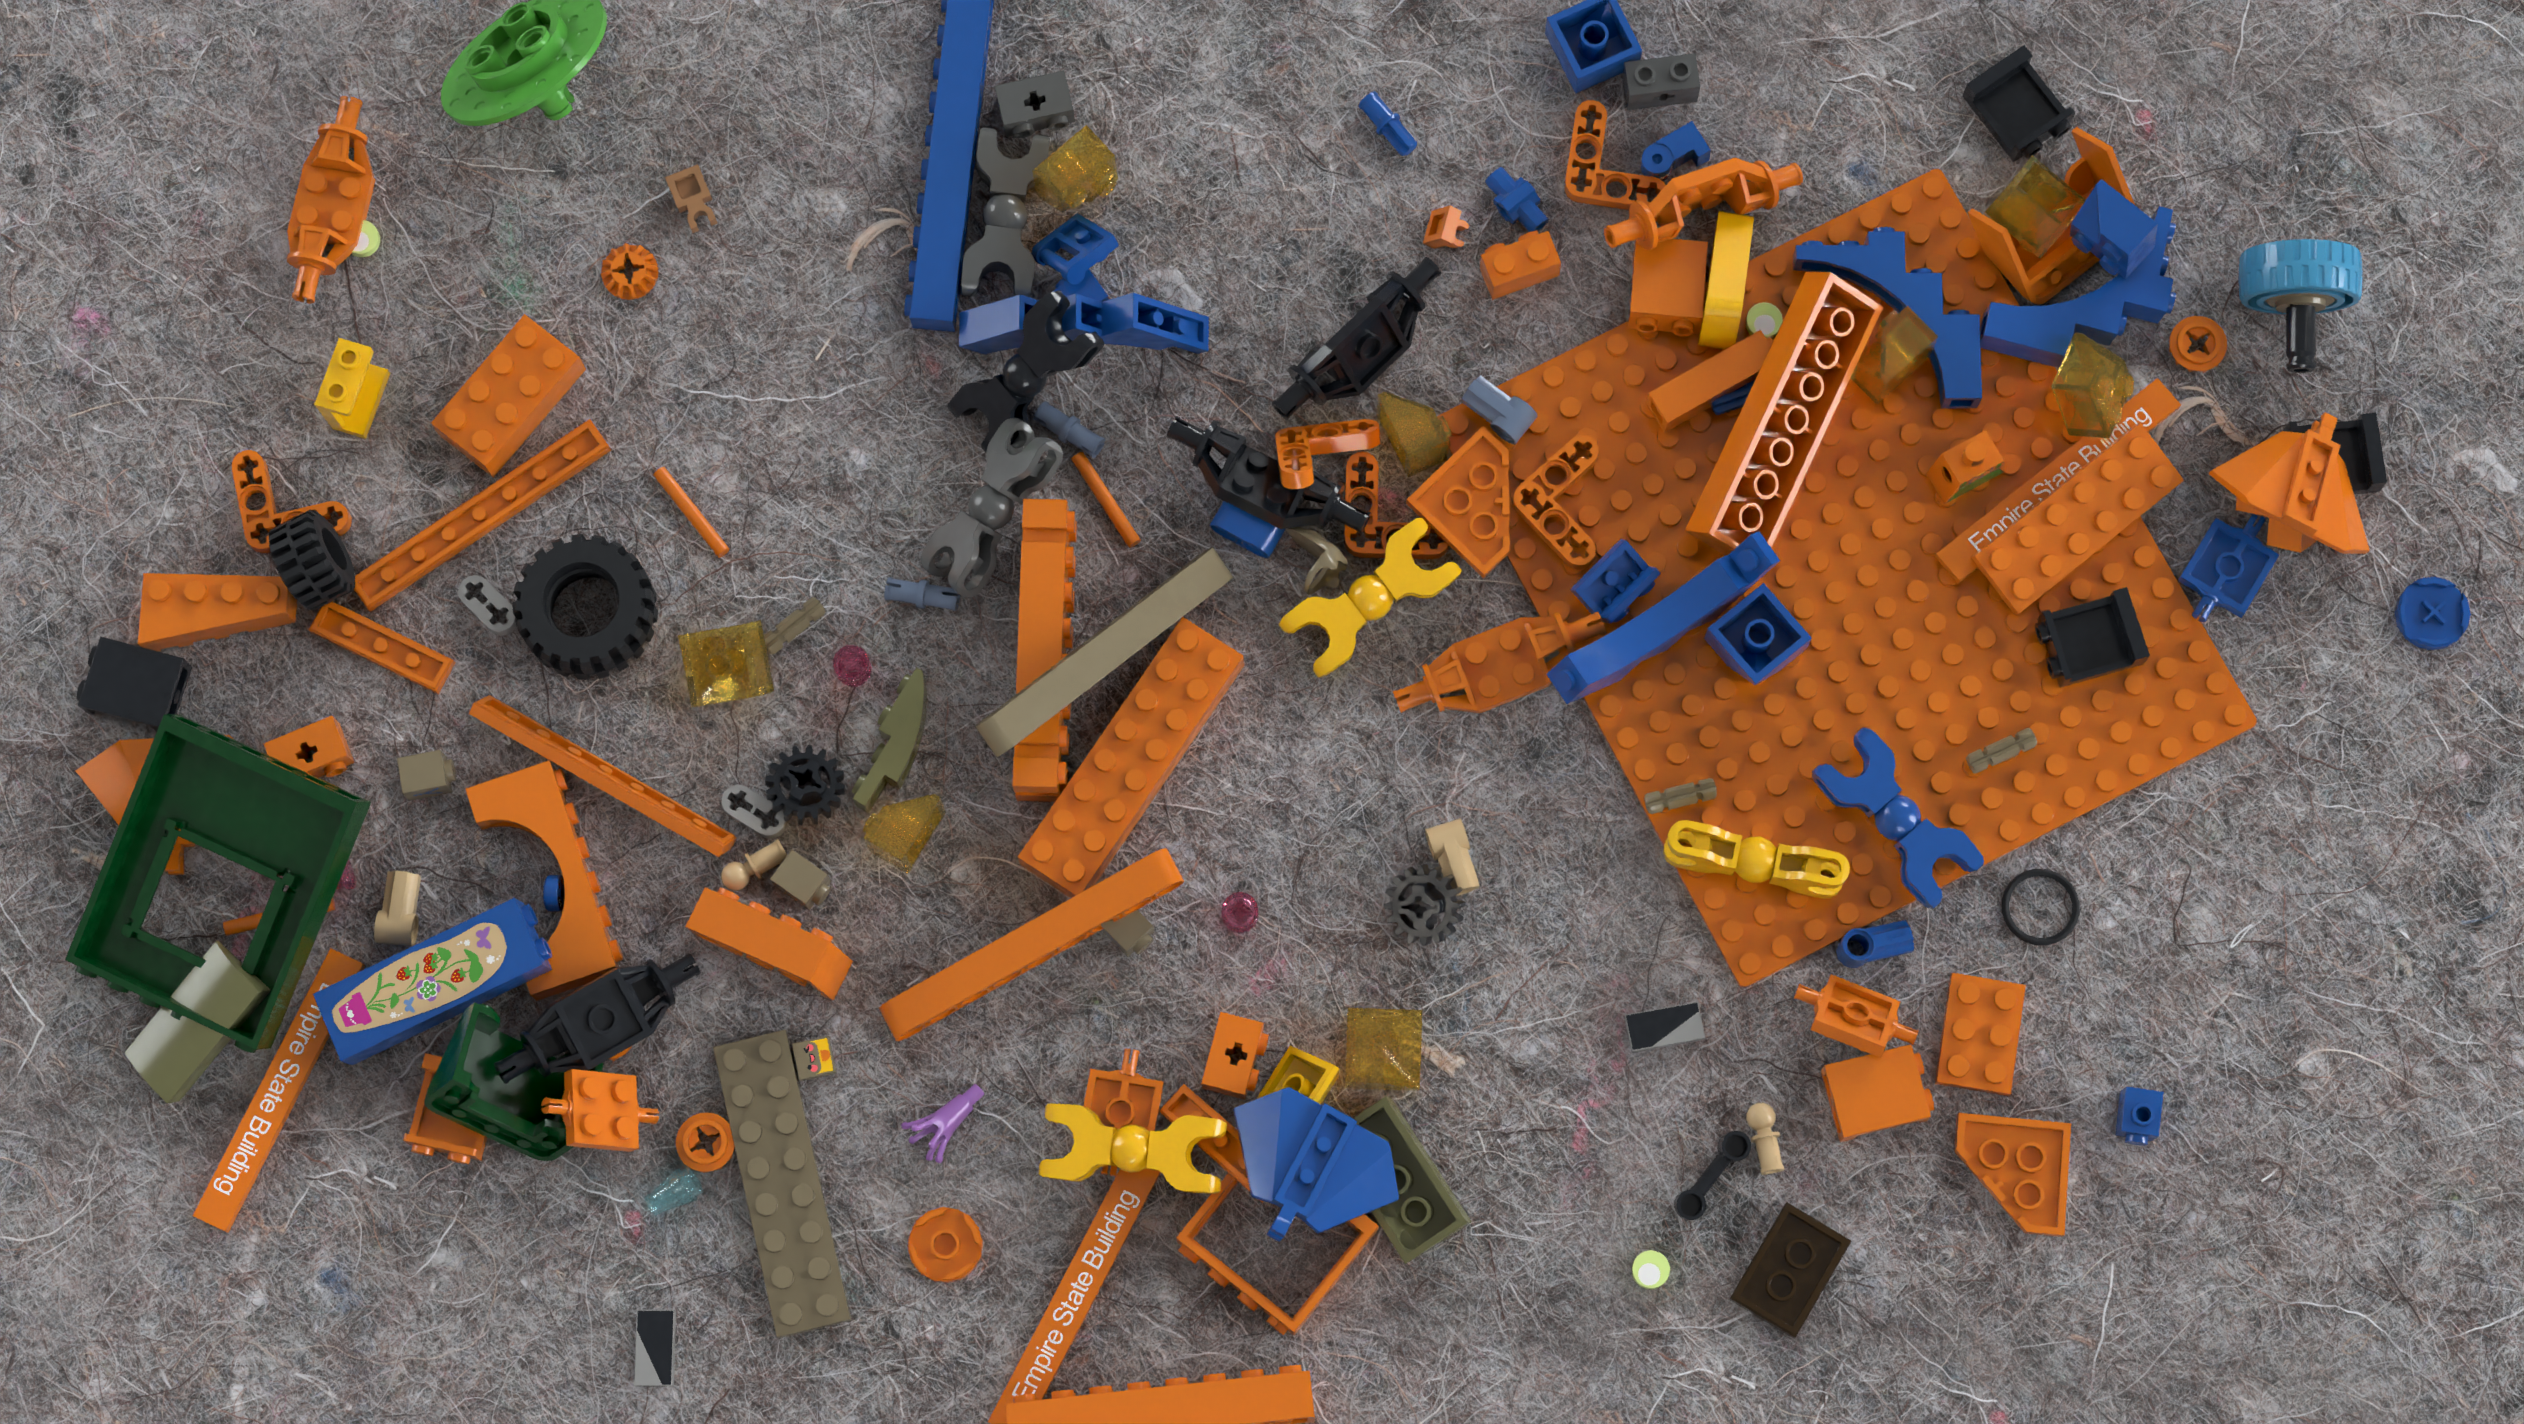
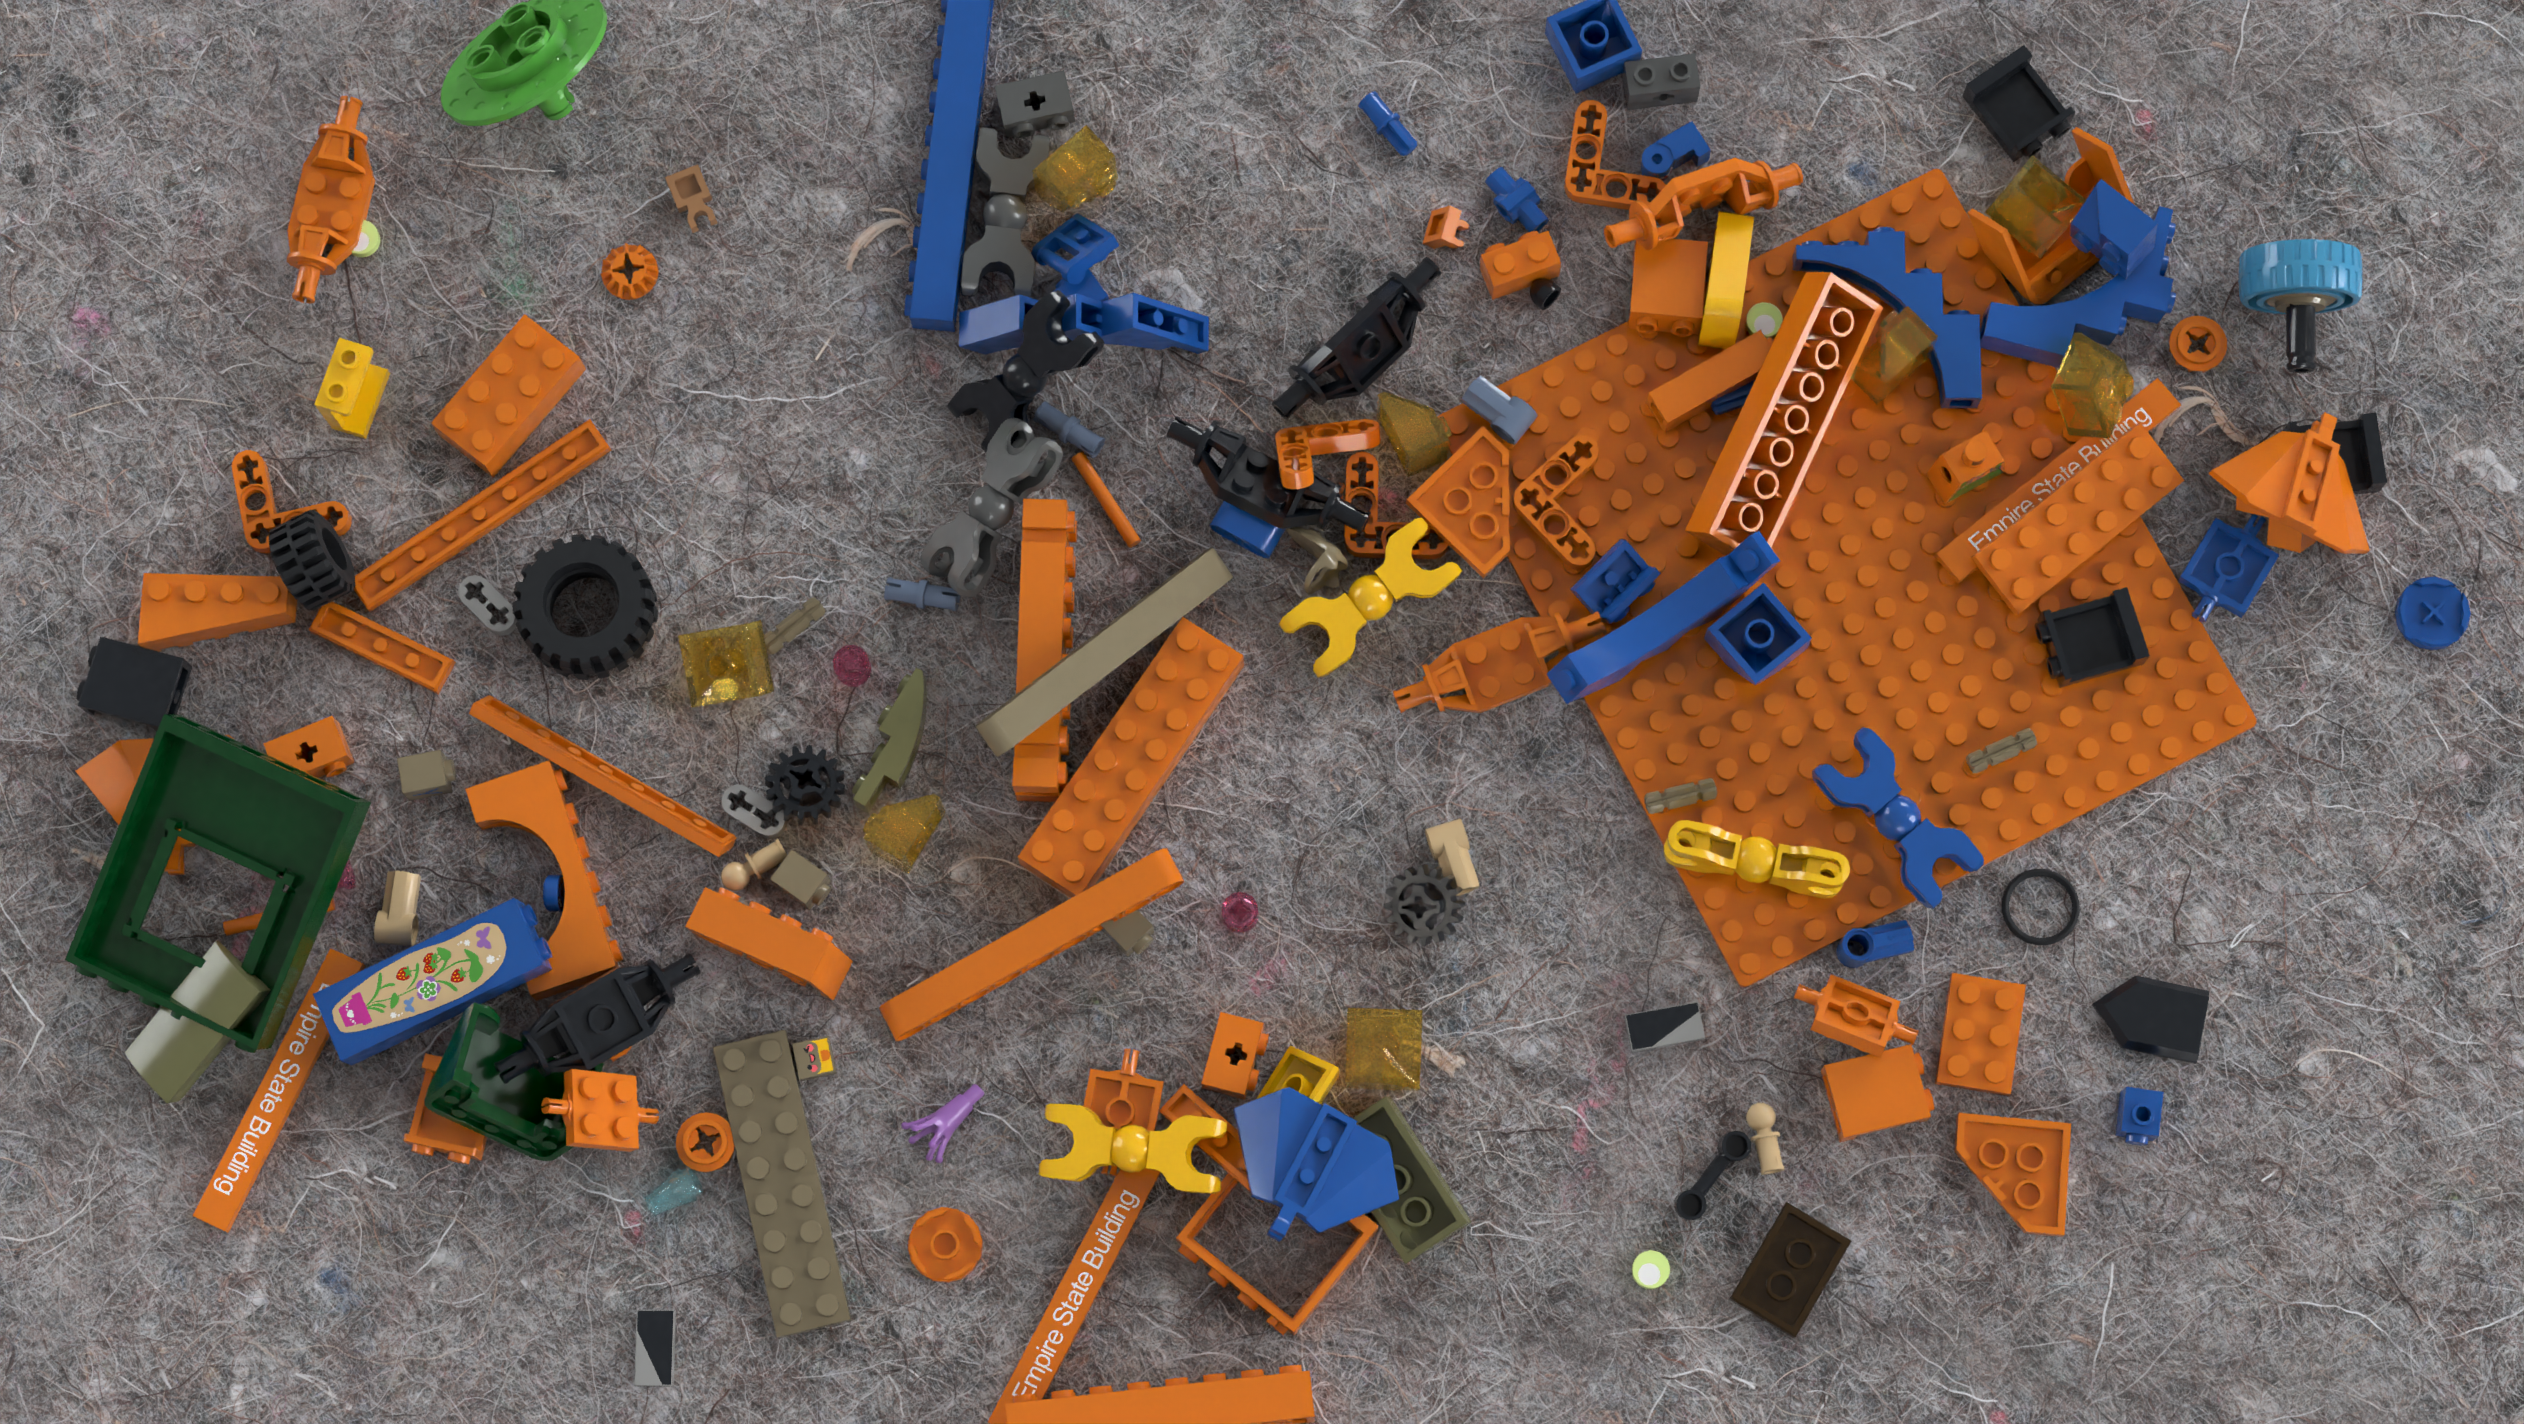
(691, 512): orange bar -> none
(1544, 292): none -> black hinge
(2156, 1017): none -> black tile

